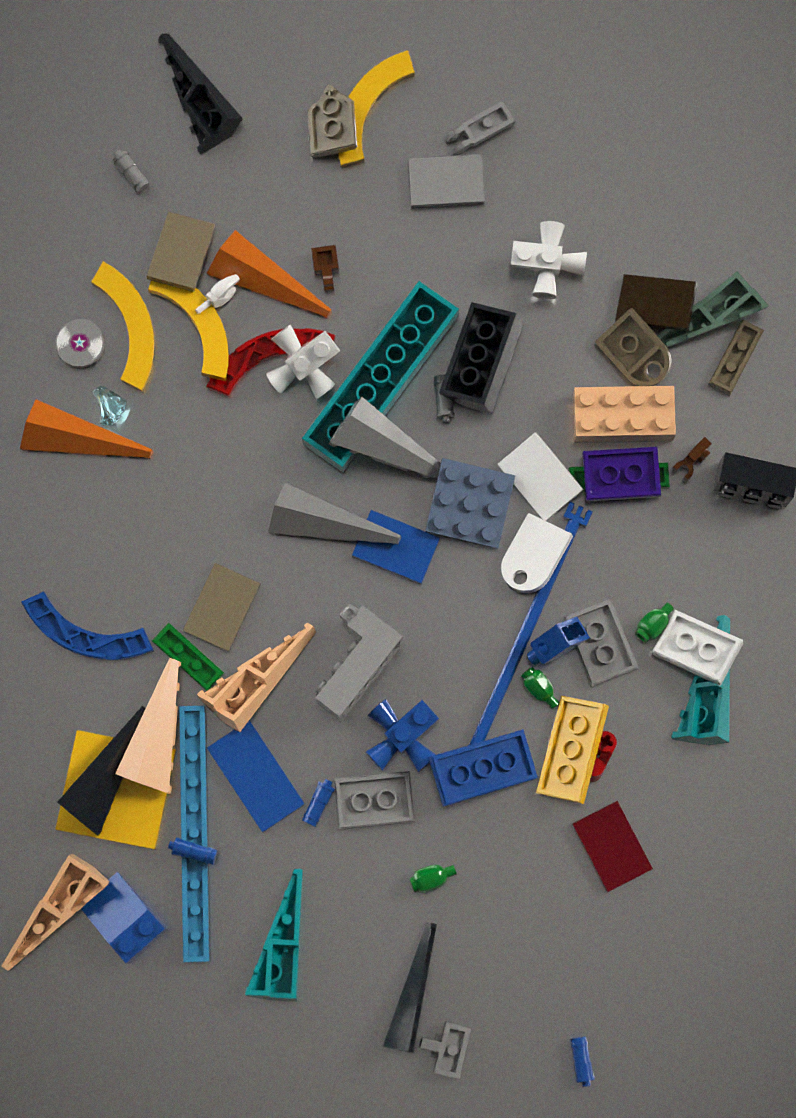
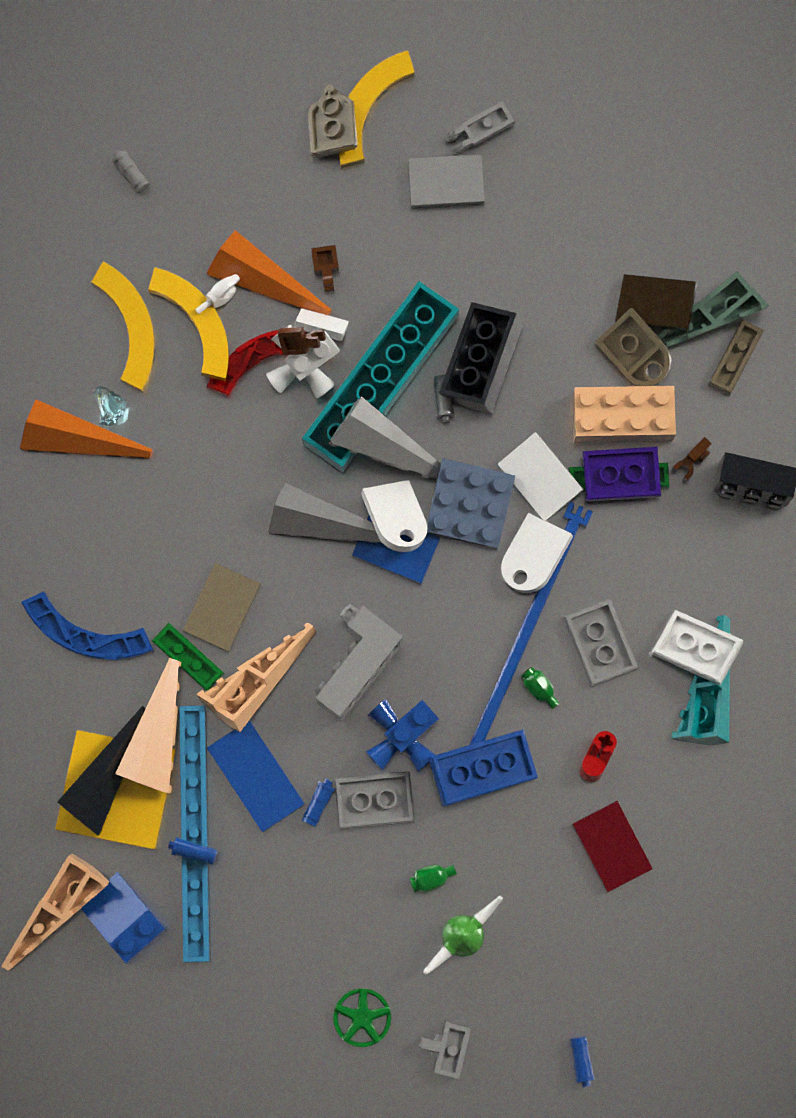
(80, 343): light grey tile -> none
(181, 251): dark tan tile -> none
(209, 111): black wedge -> none
(277, 968): teal wedge -> none
(295, 341): none -> reddish brown plate
(316, 321): none -> white tile
(362, 1017): none -> green wheel
(396, 513): none -> white tile
(407, 1014): black wedge -> none
(463, 935): none -> bright green helmet
(547, 259): white brick -> none
(557, 641): blue torso -> none
(572, 749): yellow tile -> none
(653, 623): green plant -> none

